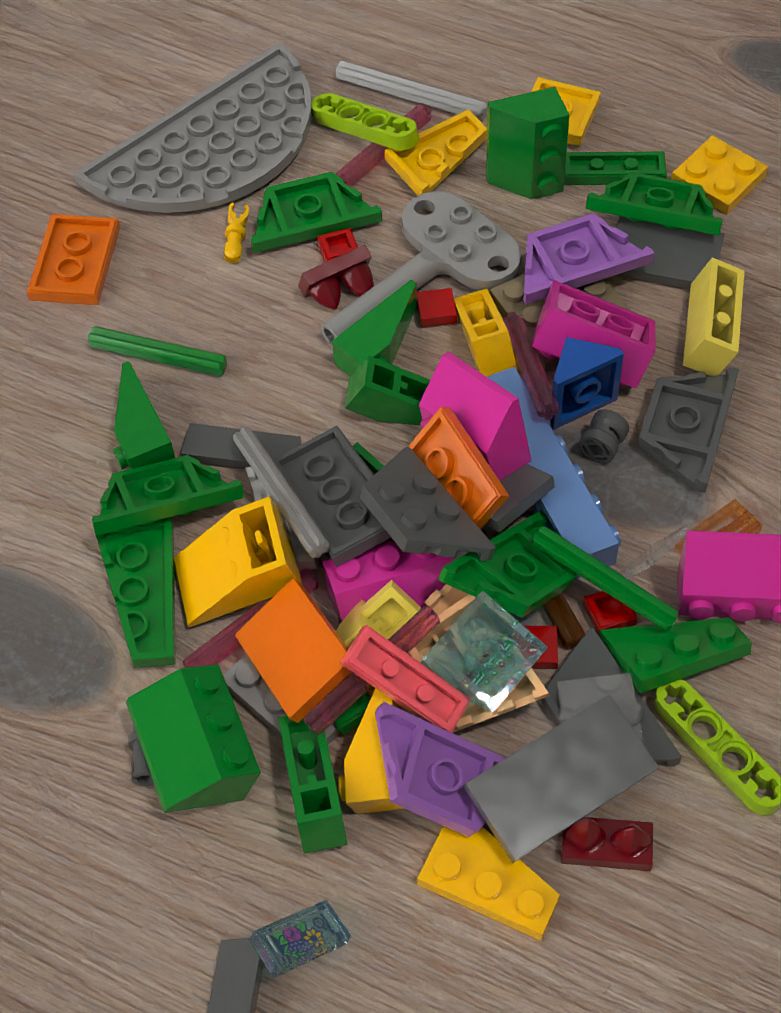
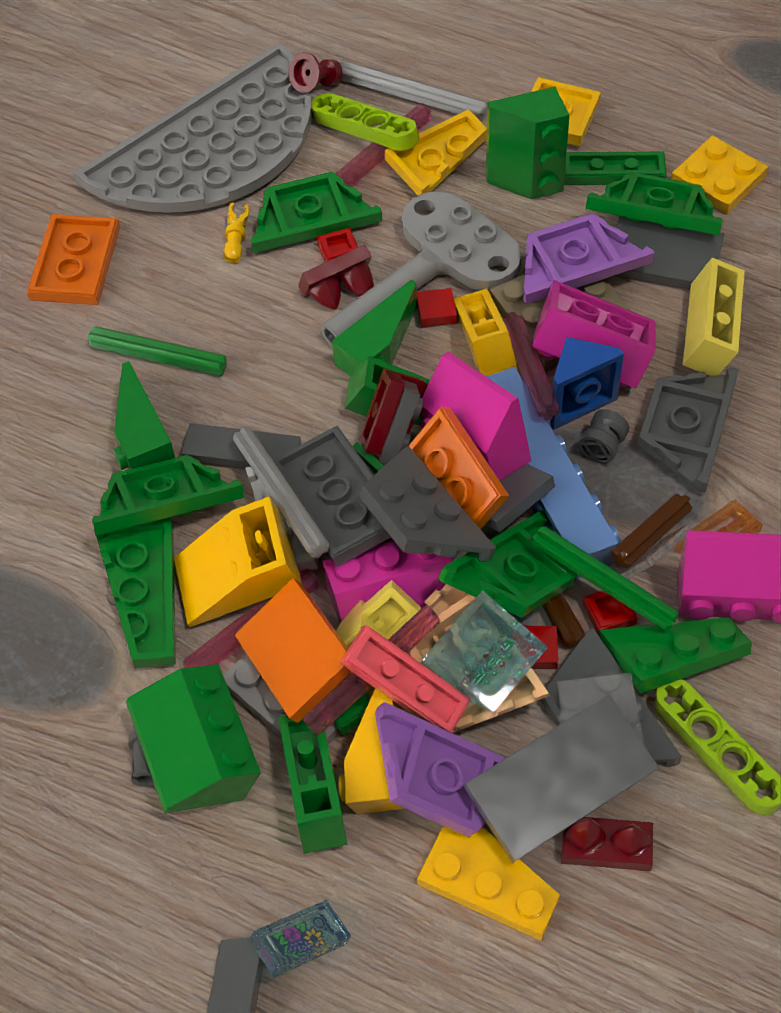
(307, 72): none -> dark red piece
(384, 408): none -> dark red panel
(407, 410): none -> dark grey plate
(651, 531): none -> reddish brown axle

